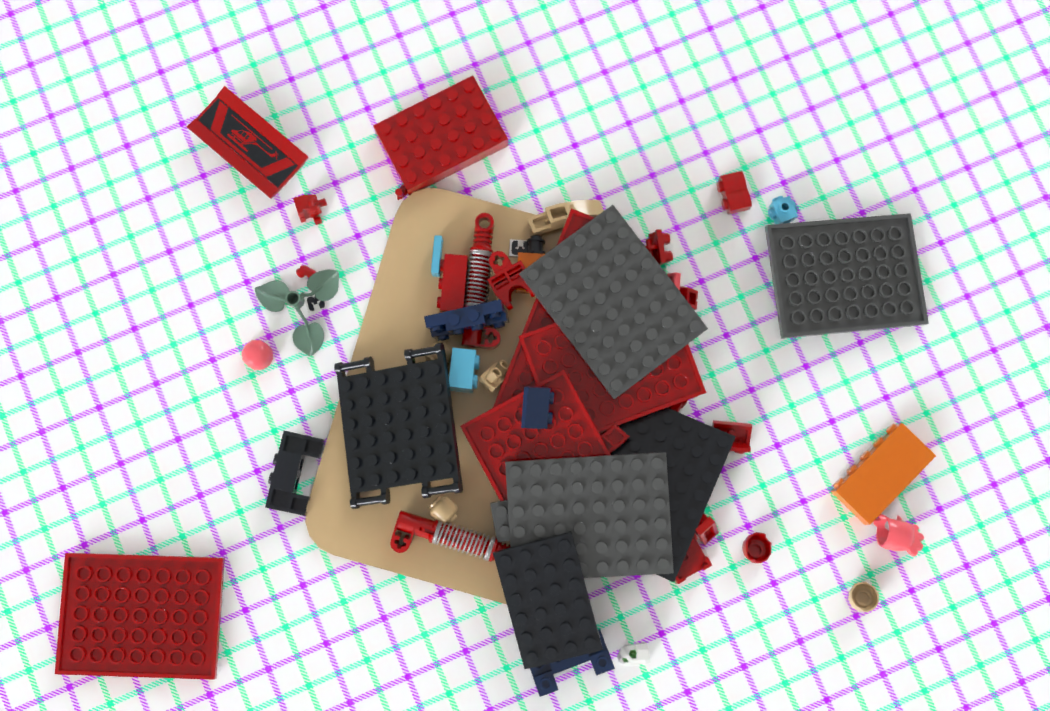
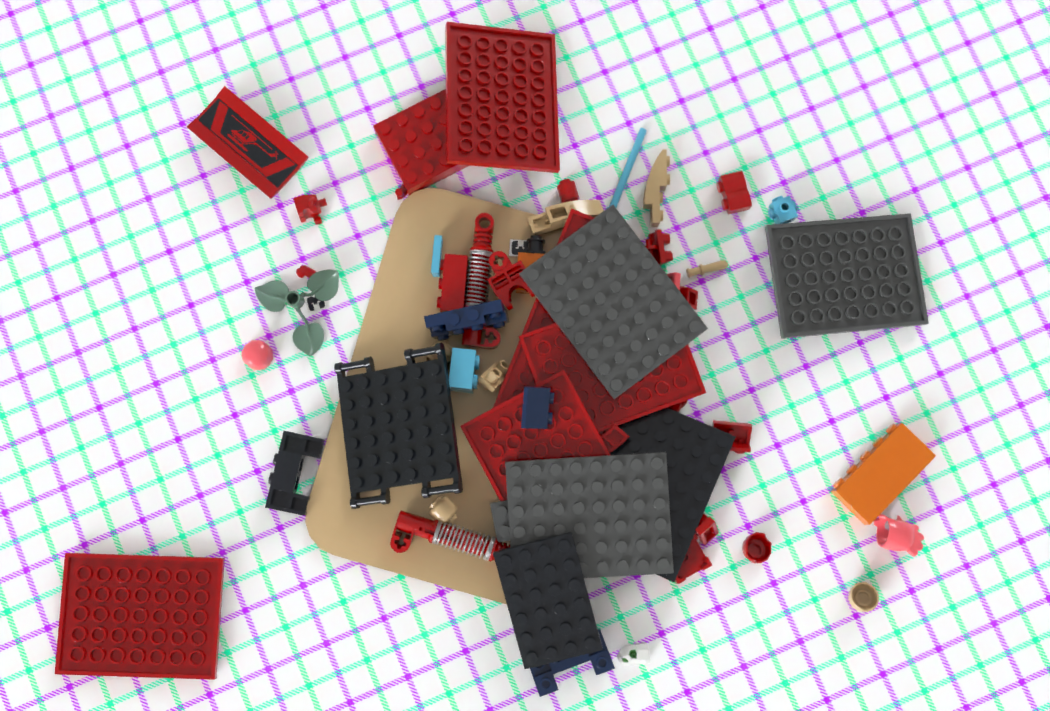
(501, 98): none -> red plate
(567, 191): none -> red brick
(628, 167): none -> medium azure bar
(656, 182): none -> tan slope
(702, 269): none -> tan piece

